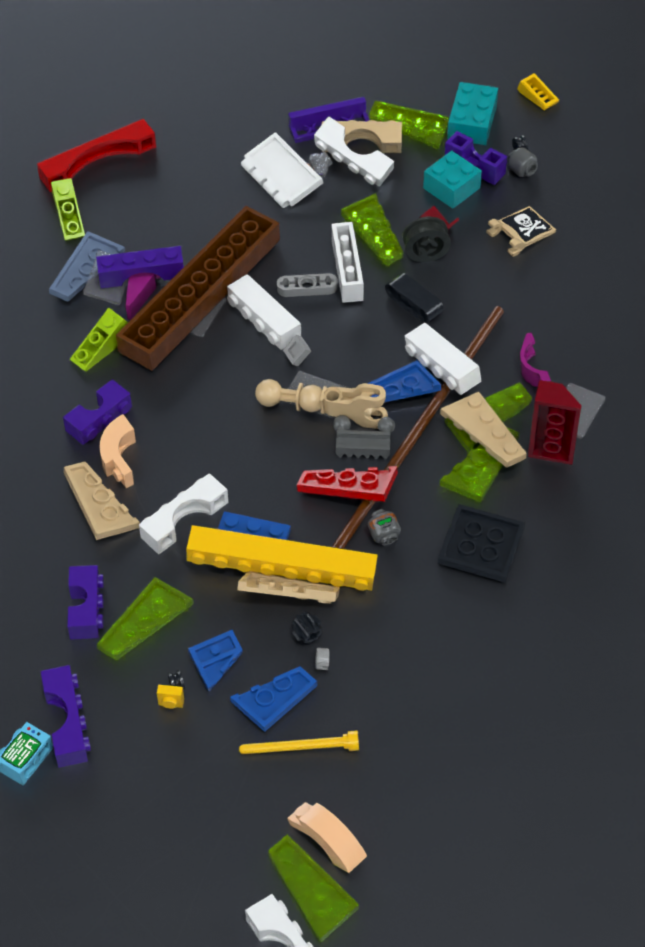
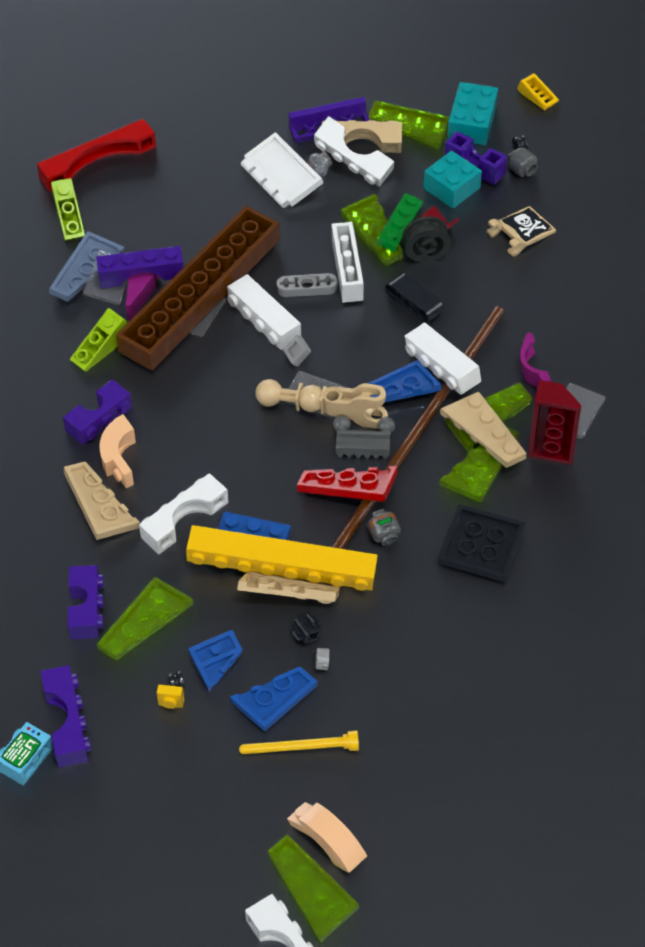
(403, 214): none -> green plate

